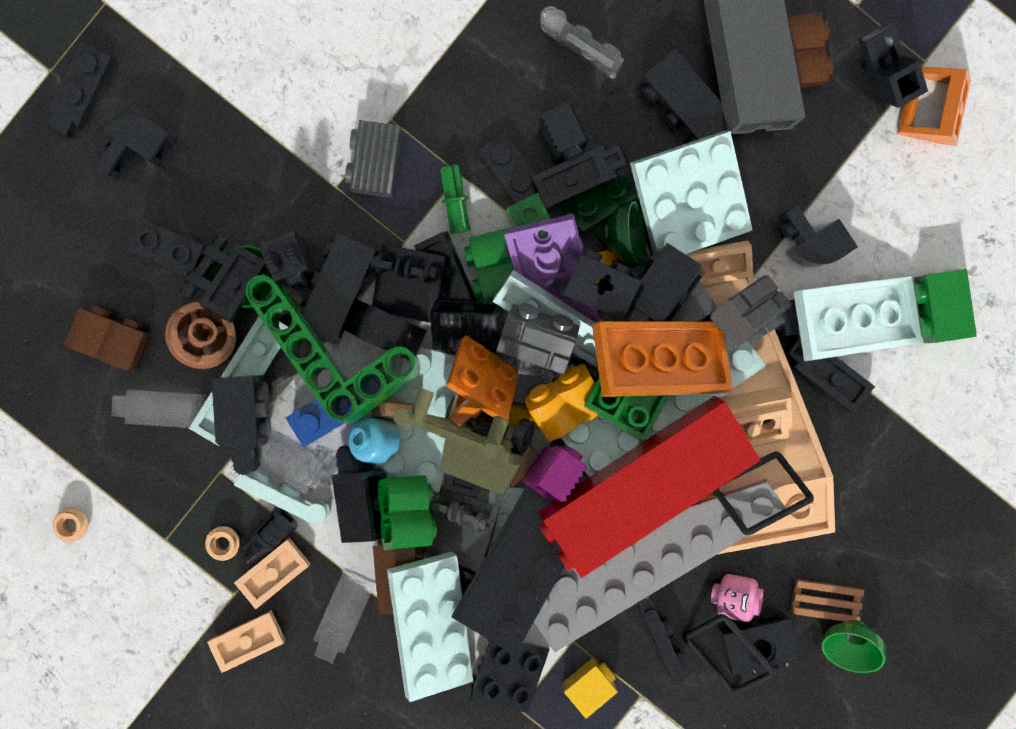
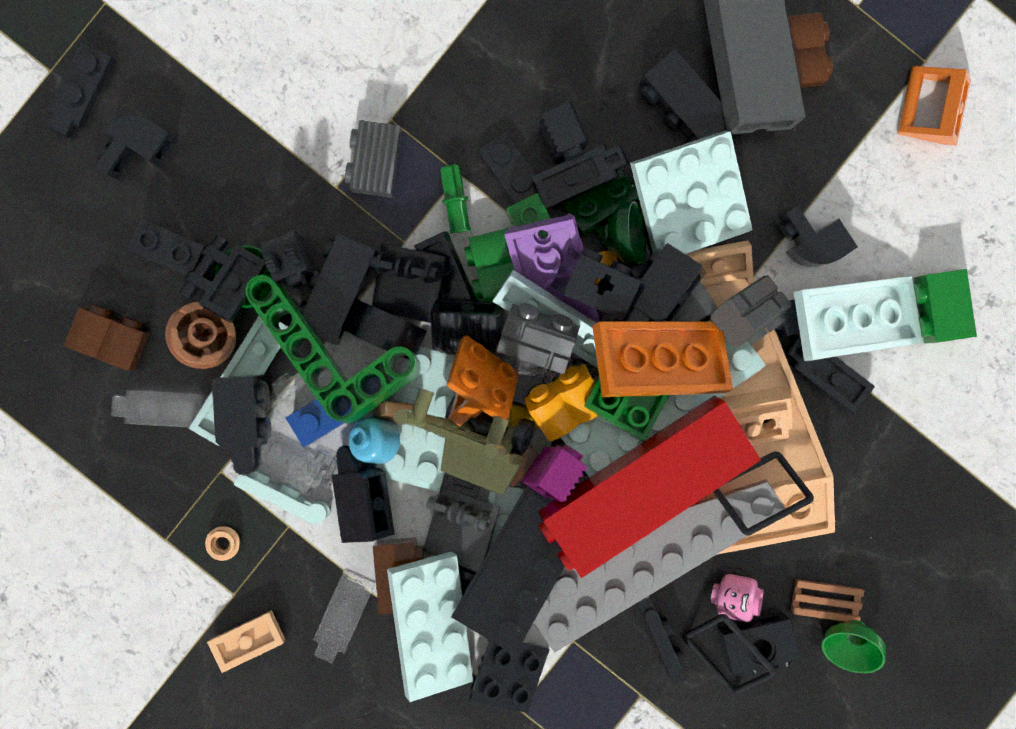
(60, 525): light nougat plate -> none
(267, 536): black hinge -> none
(272, 573): light nougat plate -> none
(406, 512): green brick -> none
(580, 41): clear hinge -> none
(590, 687): yellow brick -> none
(888, 72): black brick -> none

